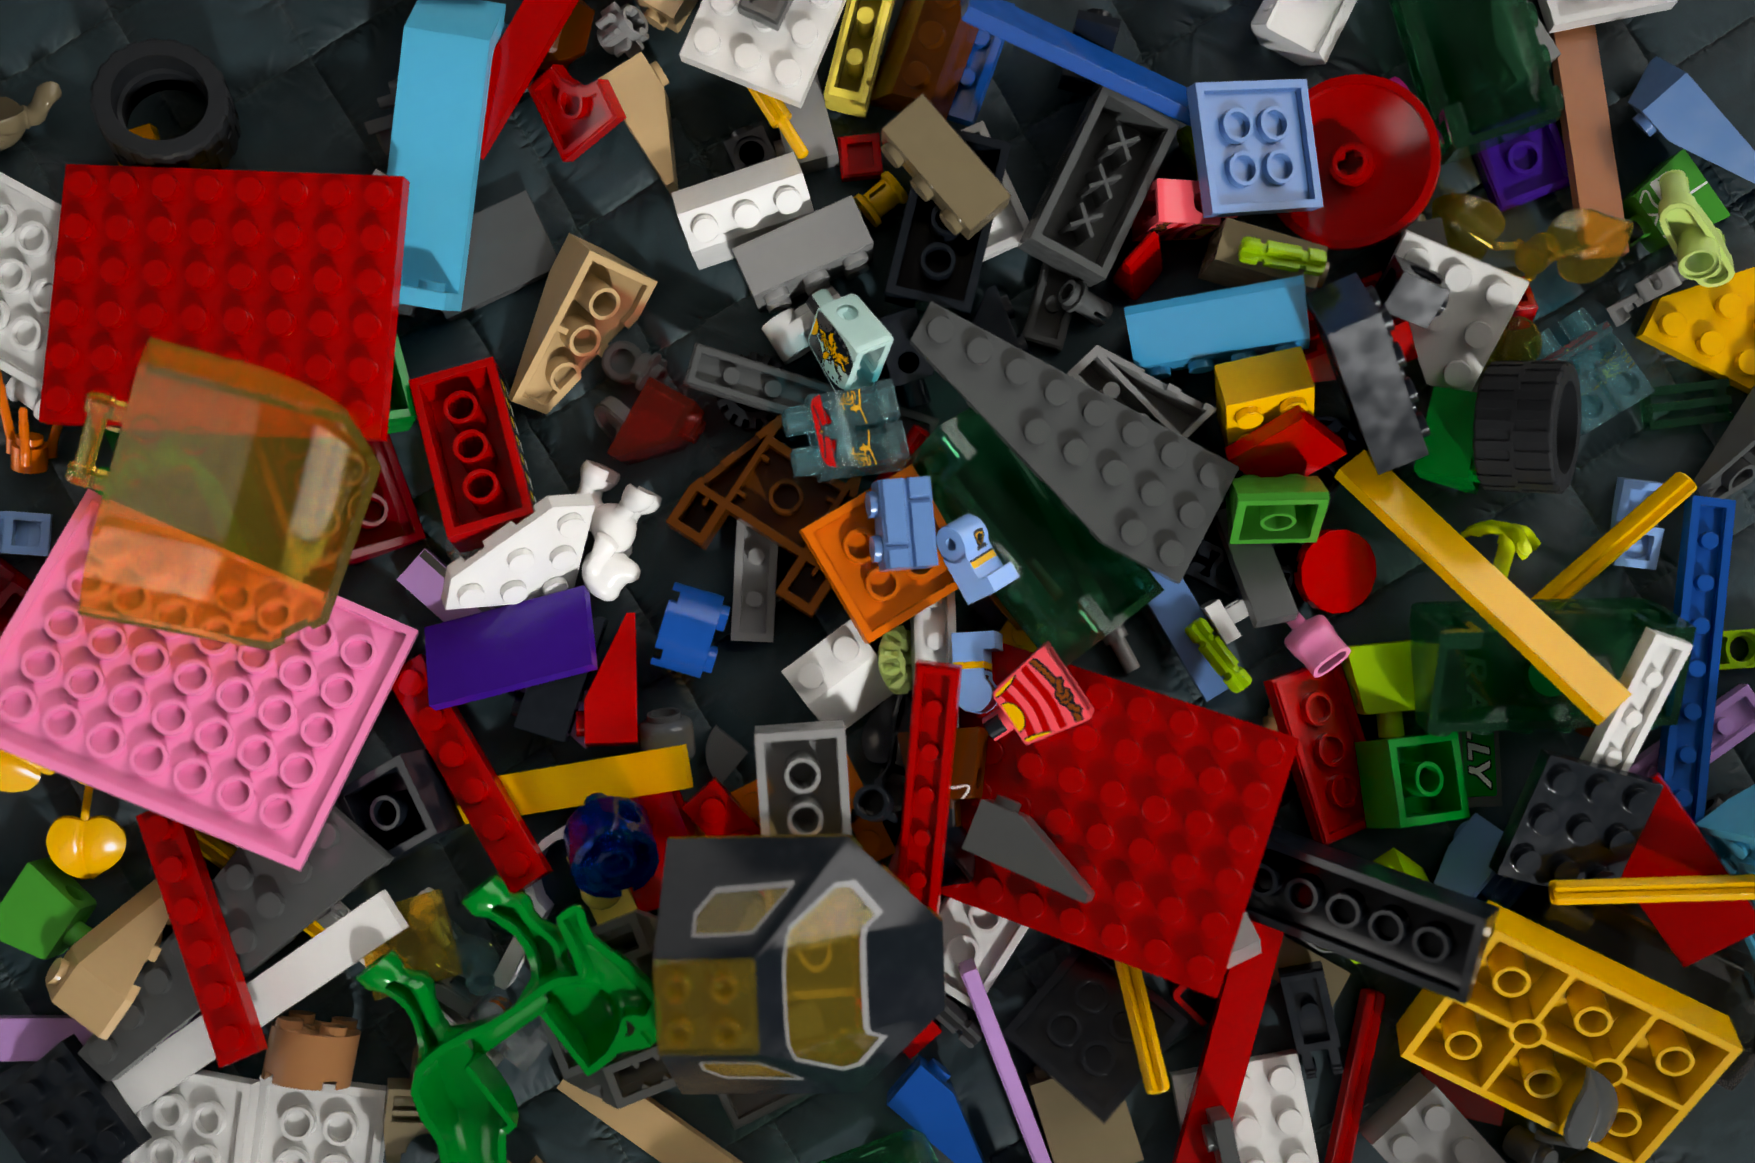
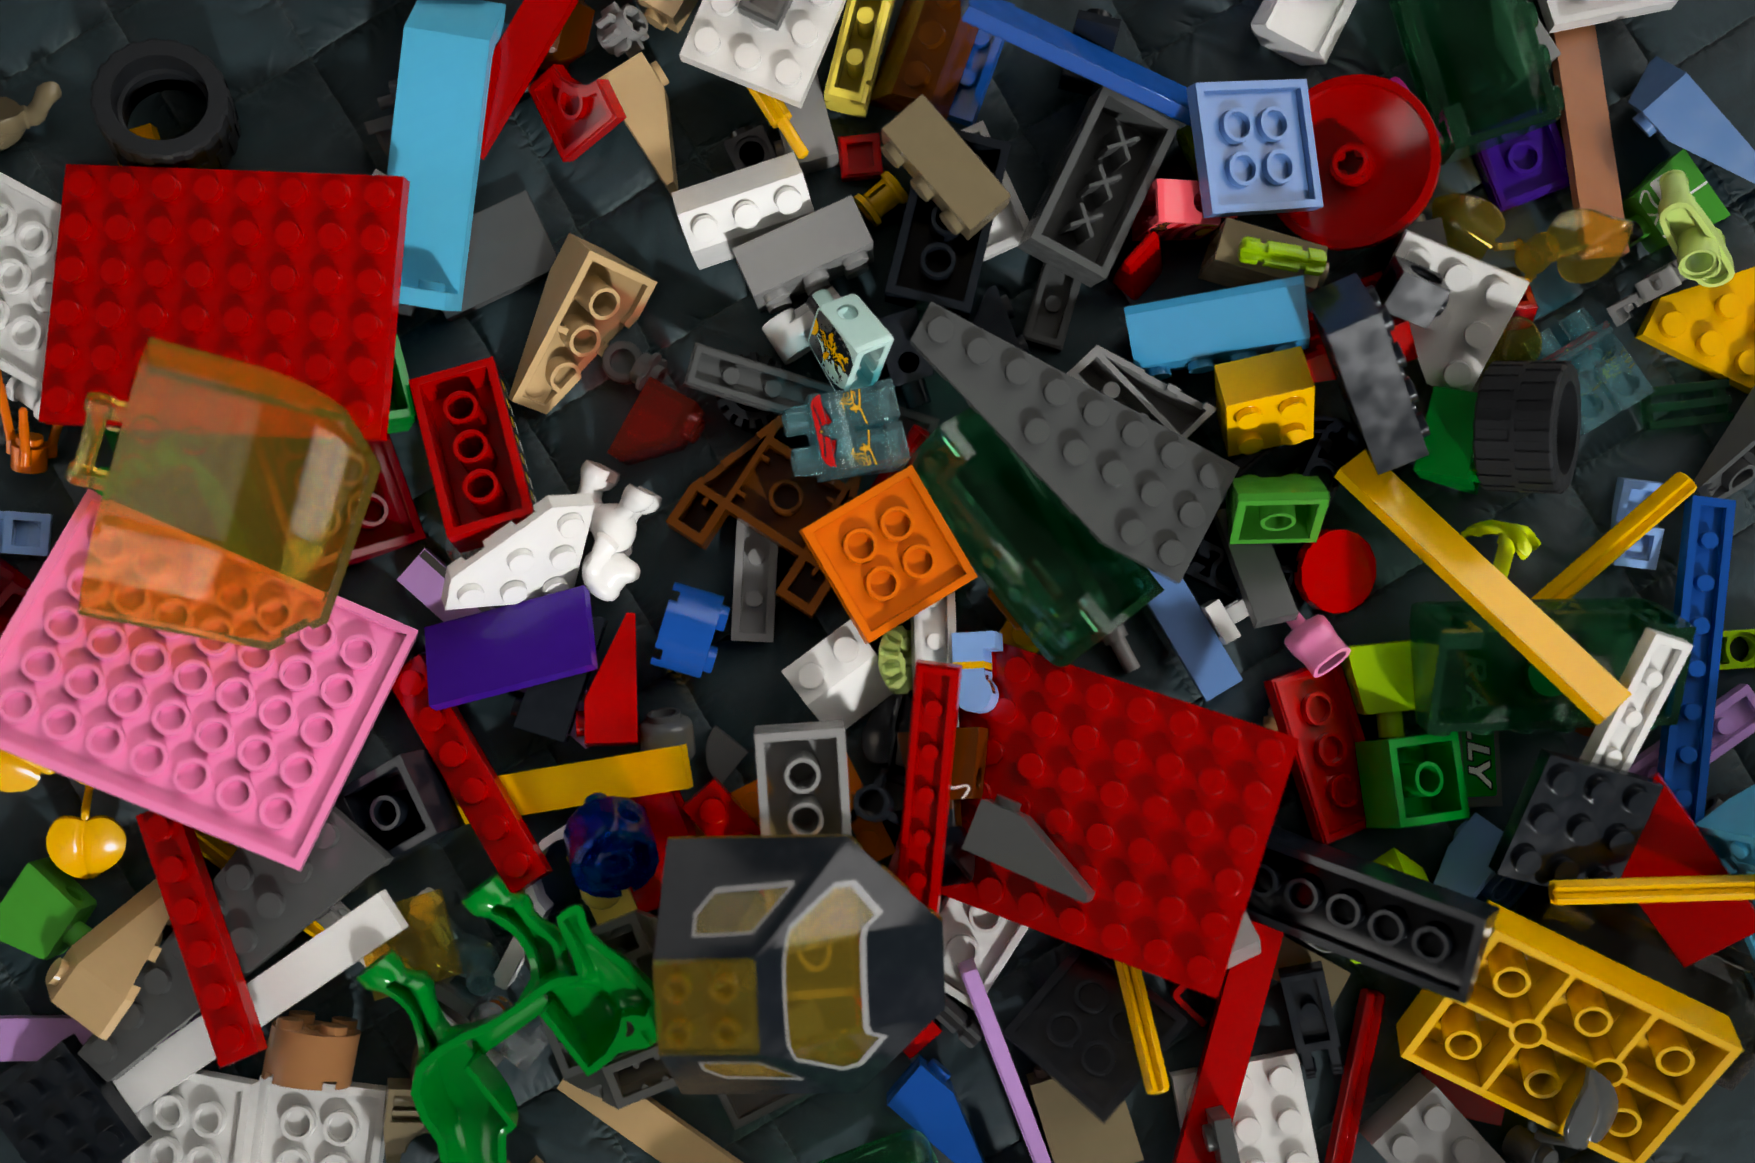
(610, 415): dark grey tile -> none
(902, 524): medium blue brick -> none
(973, 559): light blue leg -> none
(1038, 699): torso -> none
(1077, 298): dark grey pin -> none
(1218, 655): lime axle -> none
(1286, 446): red tile -> none

